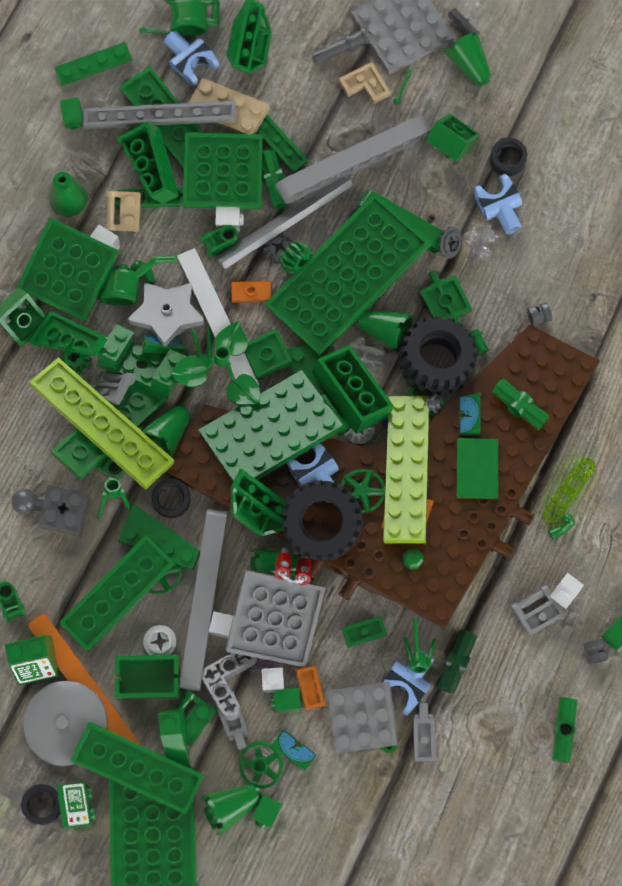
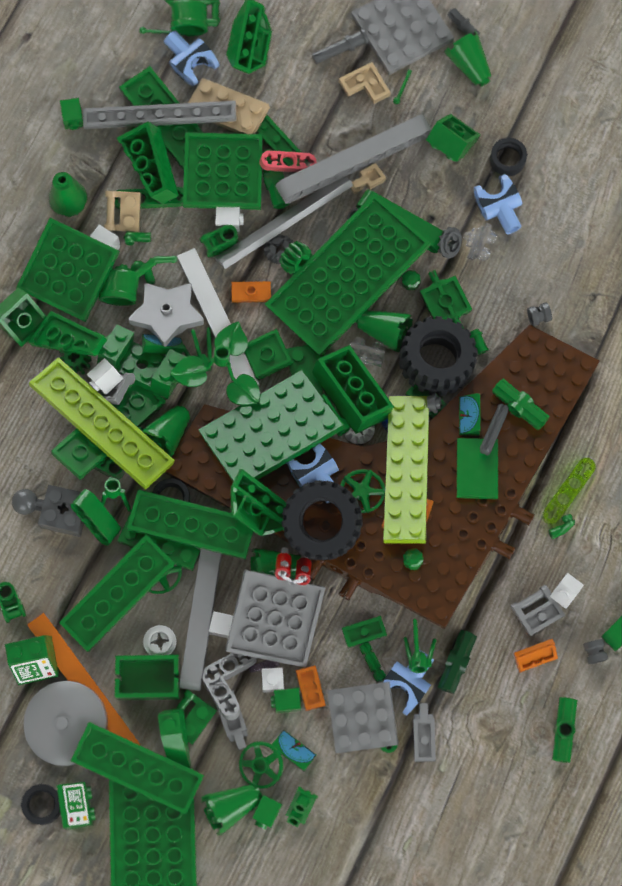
(93, 64): green plate -> none
(95, 517): none -> green beam
(104, 377): none -> white brick
(132, 237): none -> green arm
(189, 524): none -> green plate
(282, 167): none -> coral beam
(300, 807): none -> green hips
(370, 177): none -> tan plate
(372, 662): none -> green axle
(410, 280): none -> green tile
(494, 429): none -> dark grey axle
(535, 655): none -> orange plate

